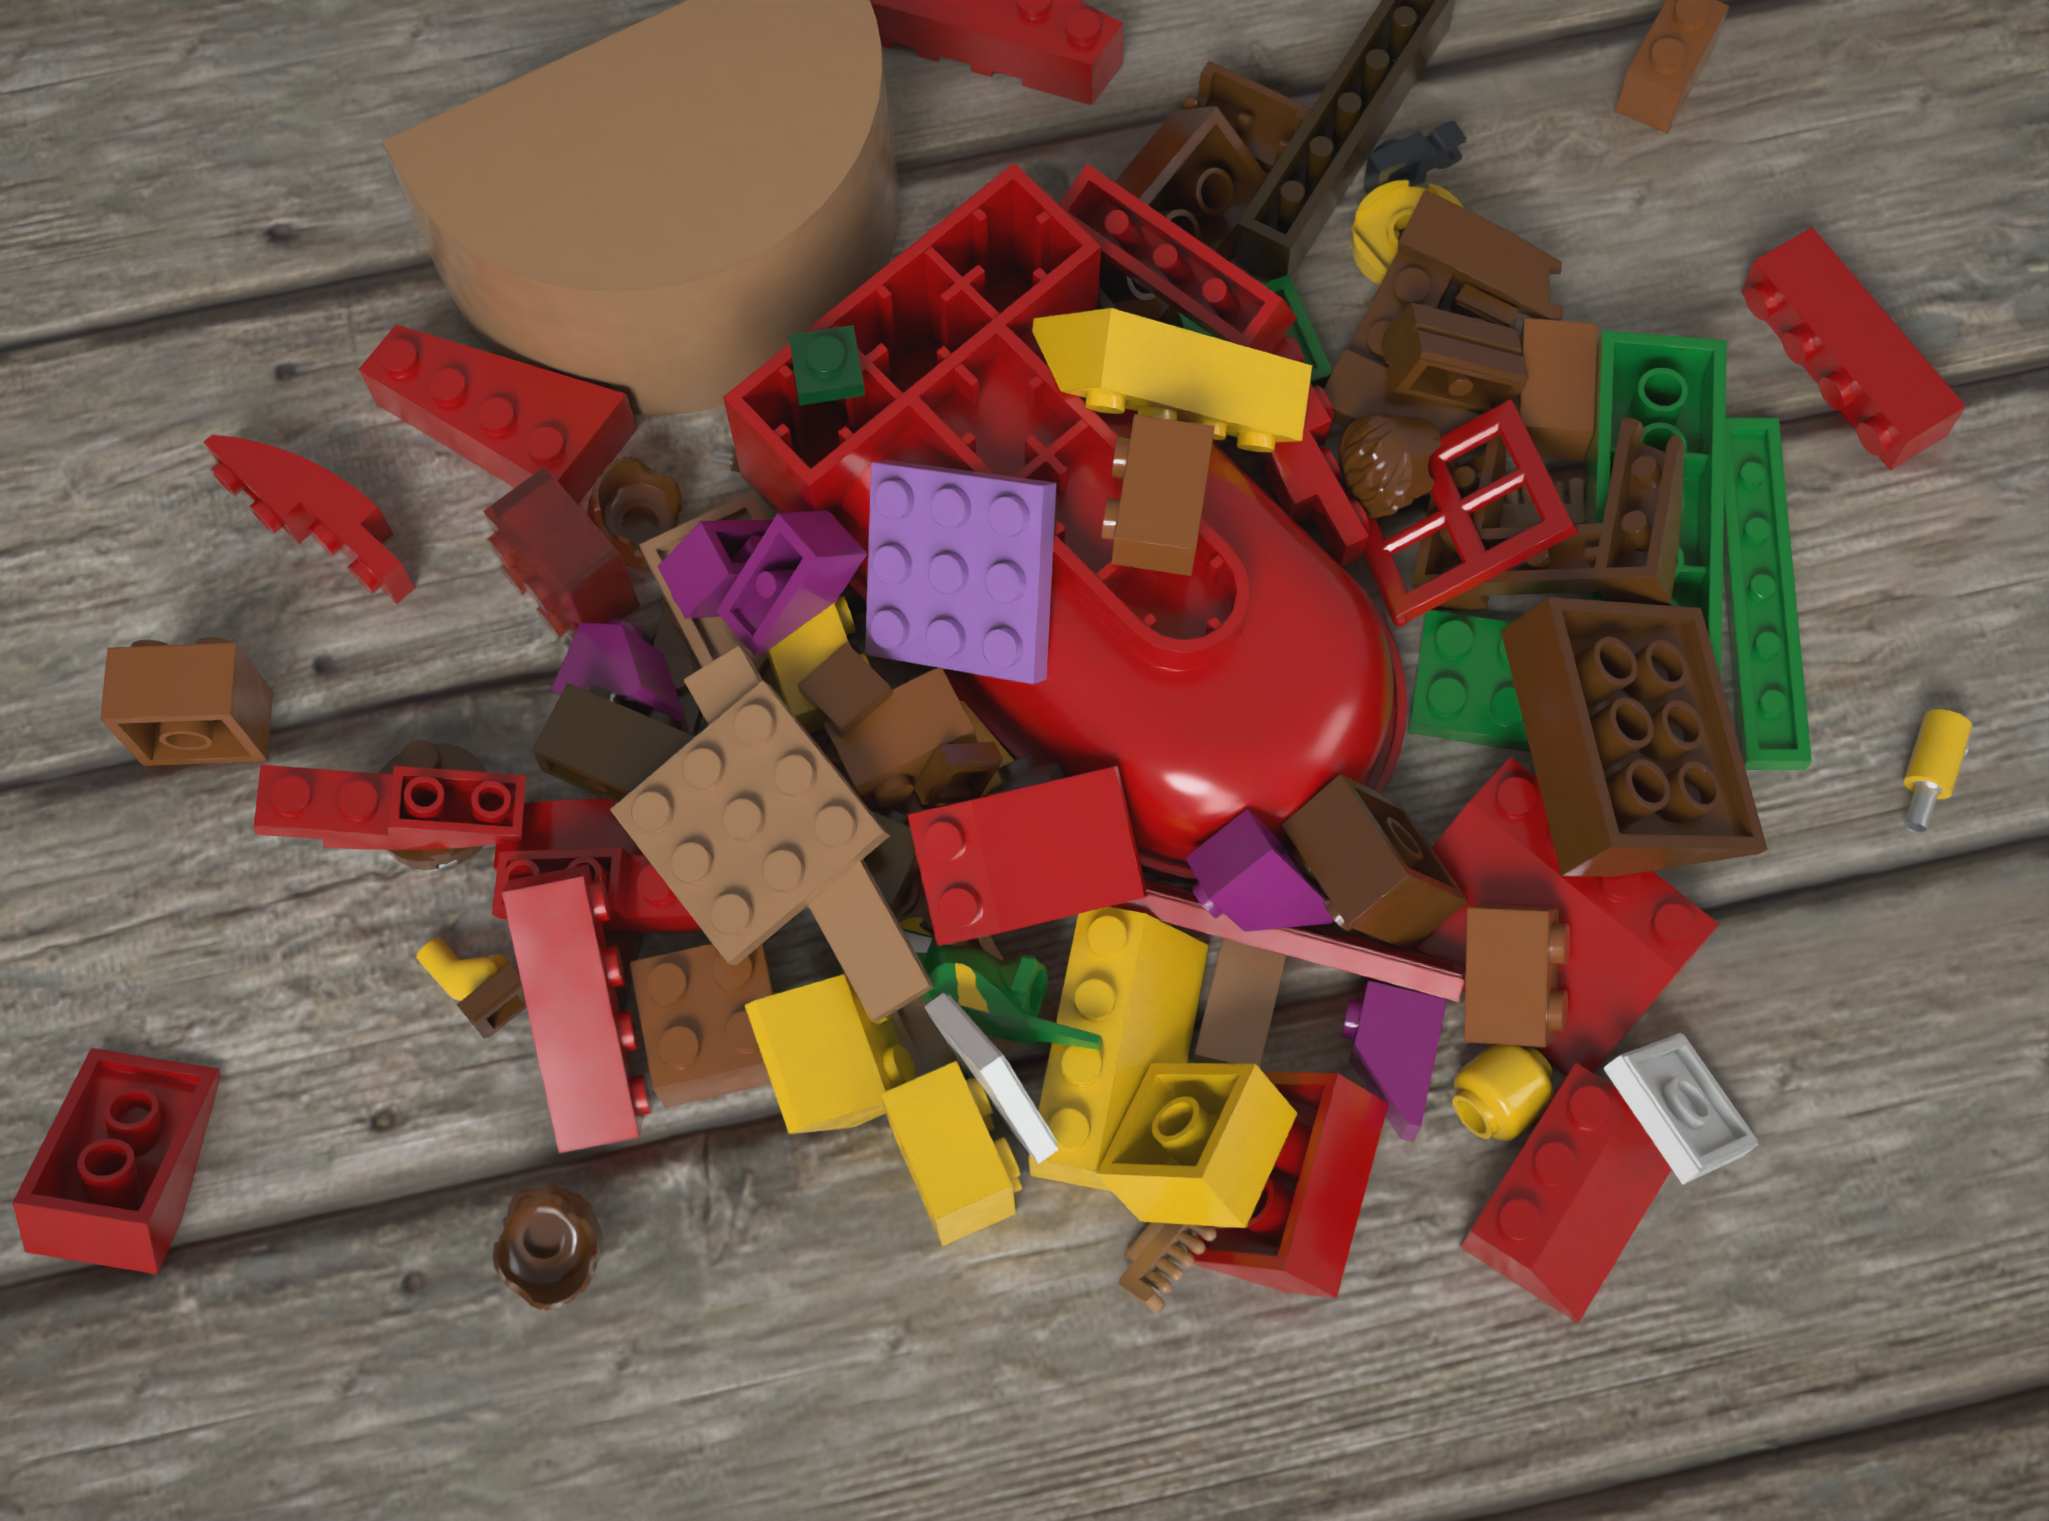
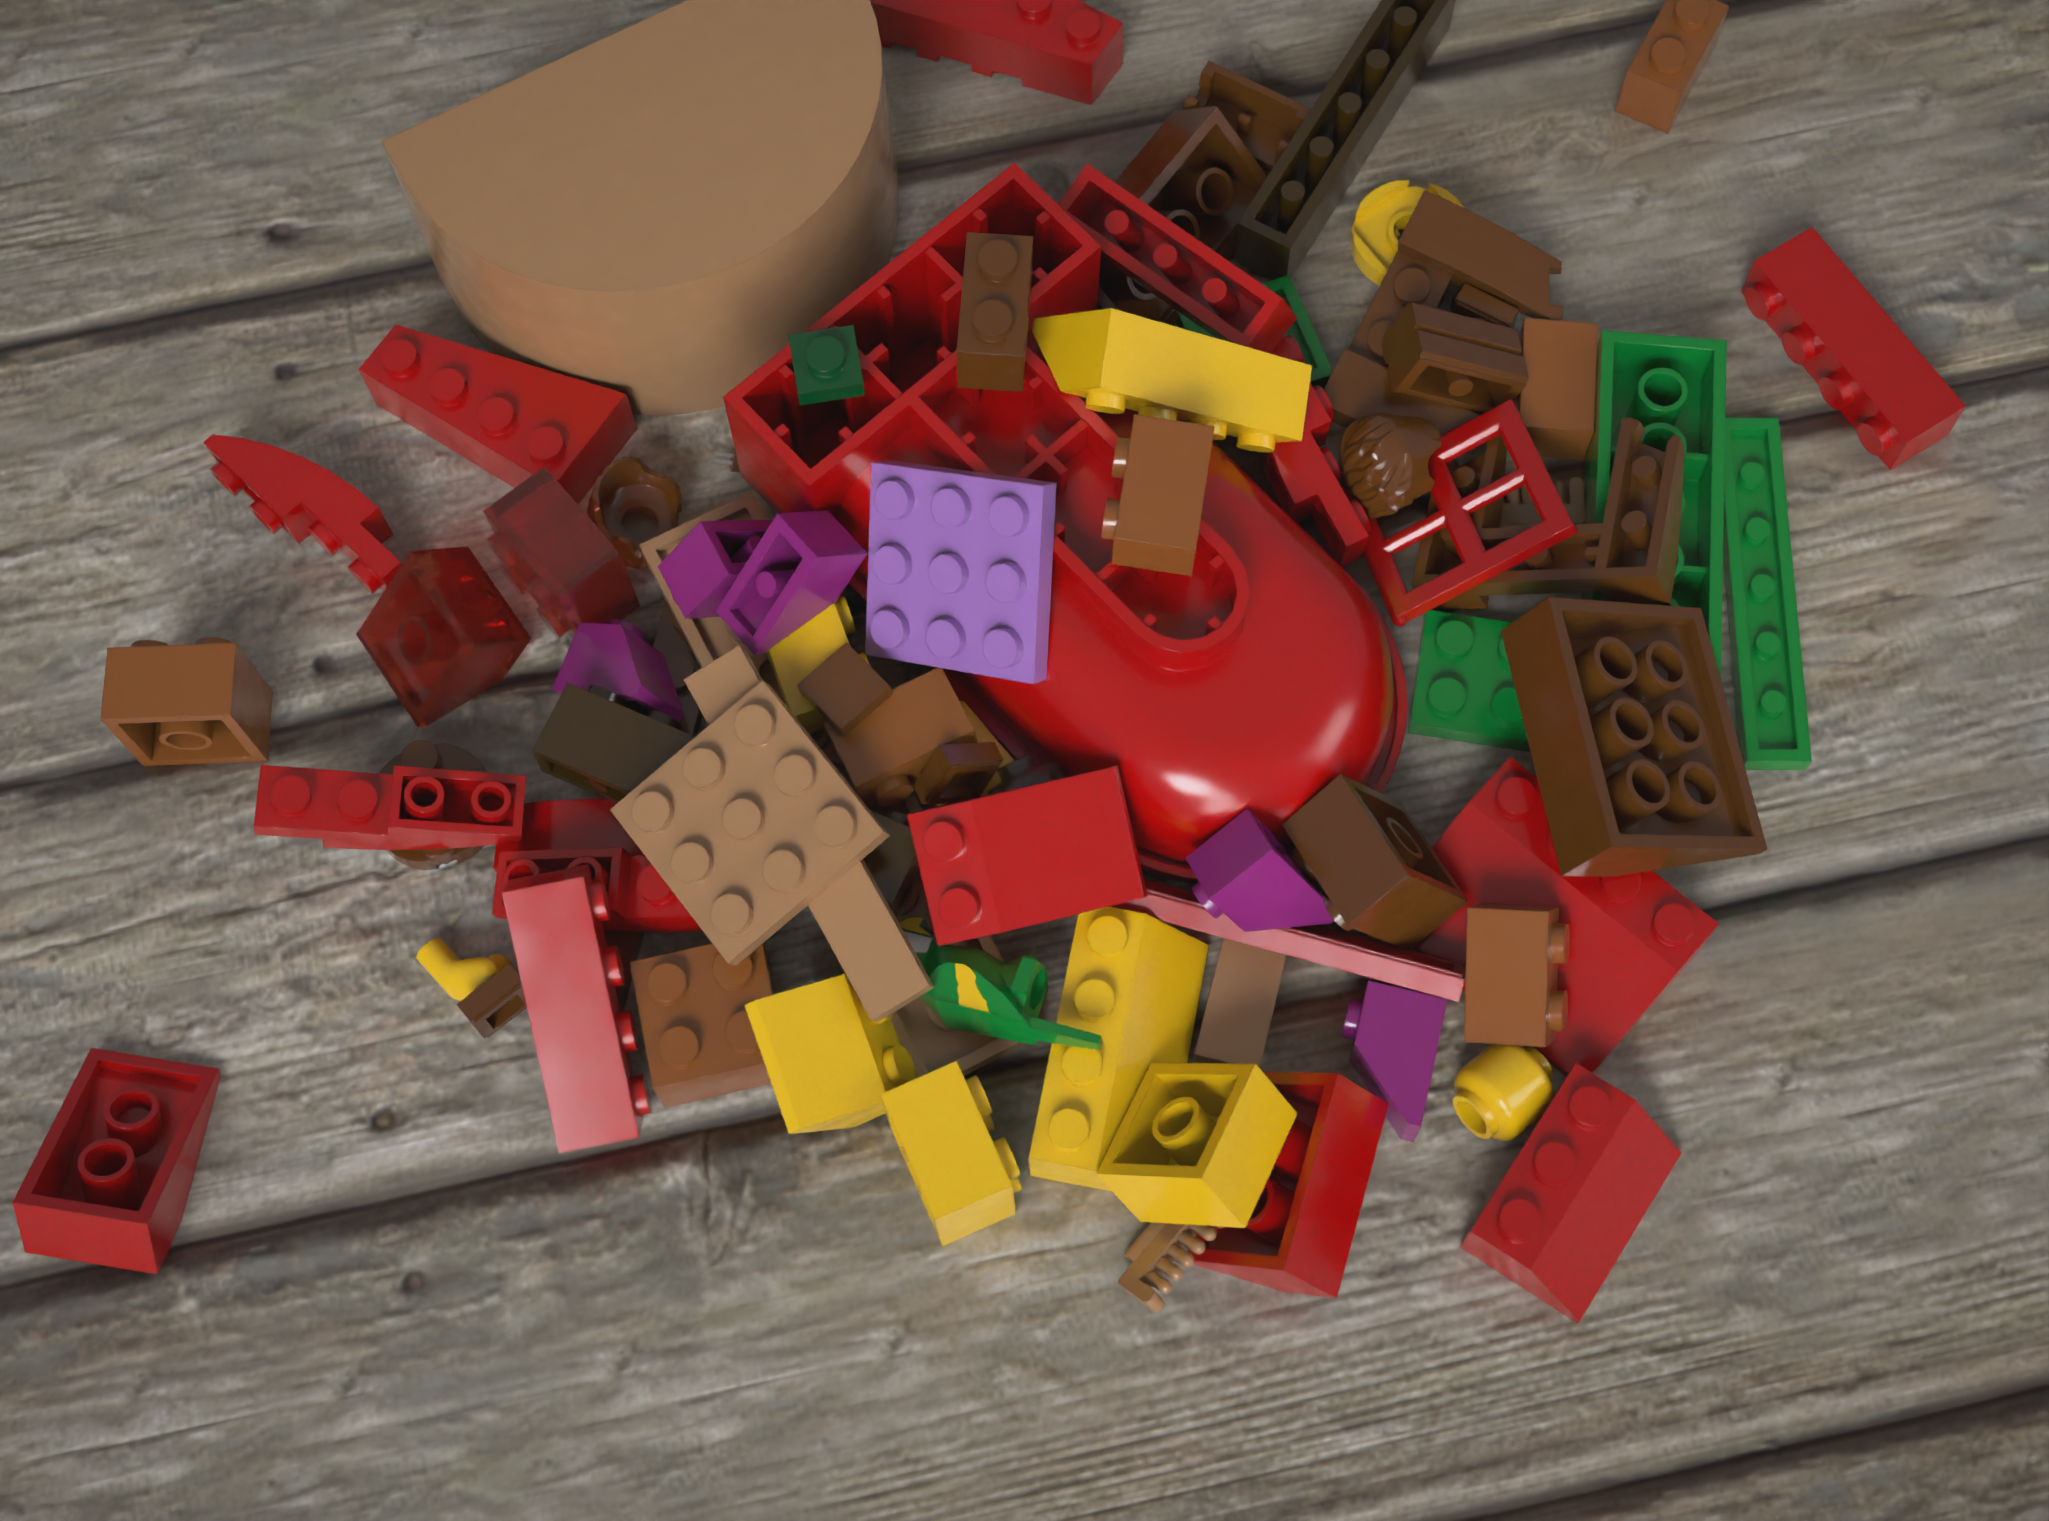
(442, 632): none -> clear red slope
(548, 1246): reddish brown hair -> none
(990, 1068): white tile -> none
(994, 311): none -> reddish brown brick
(1413, 156): black plate -> none
(1681, 1107): white tile -> none
(1935, 763): yellow piece -> none

